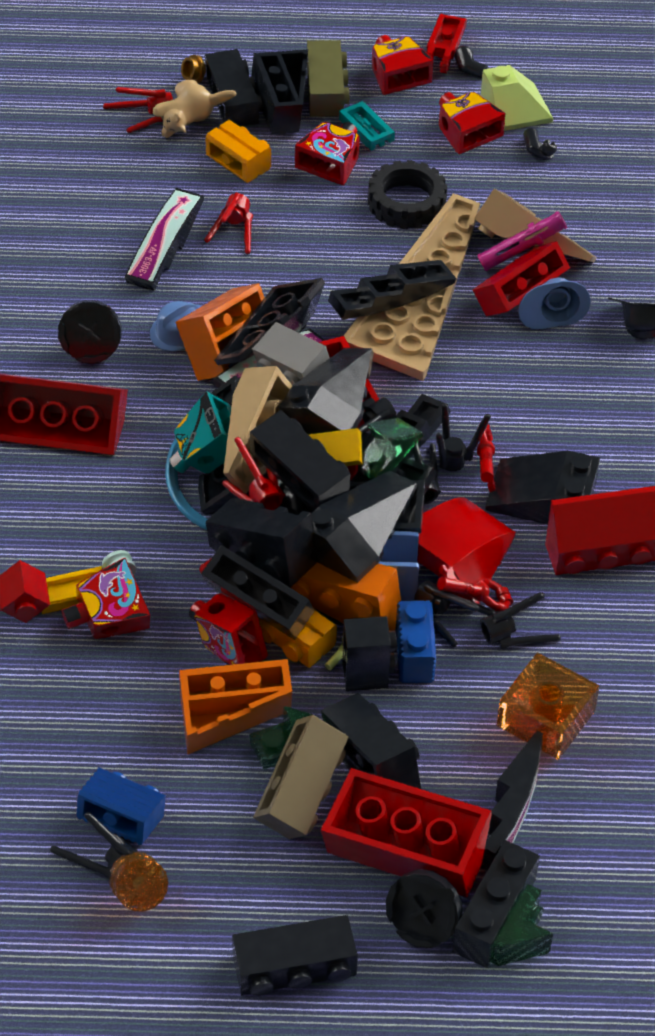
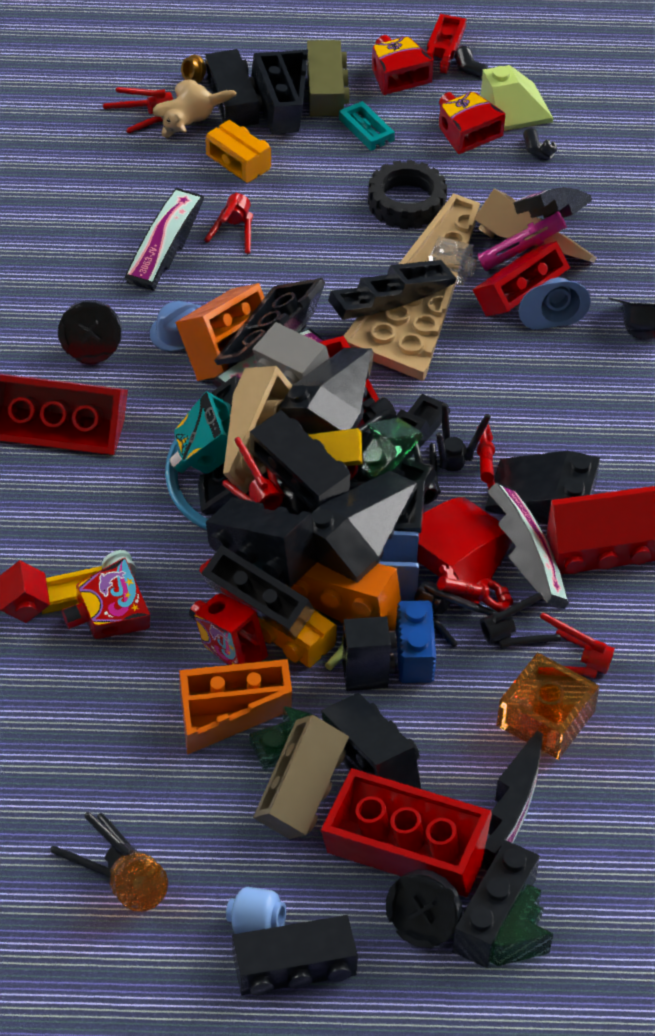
(121, 805): blue brick -> none
(255, 910): none -> light blue head
(329, 151): red torso -> none
(456, 256): none -> clear bracket
(533, 551): none -> slope
(547, 202): none -> black slope
(595, 654): none -> red plant

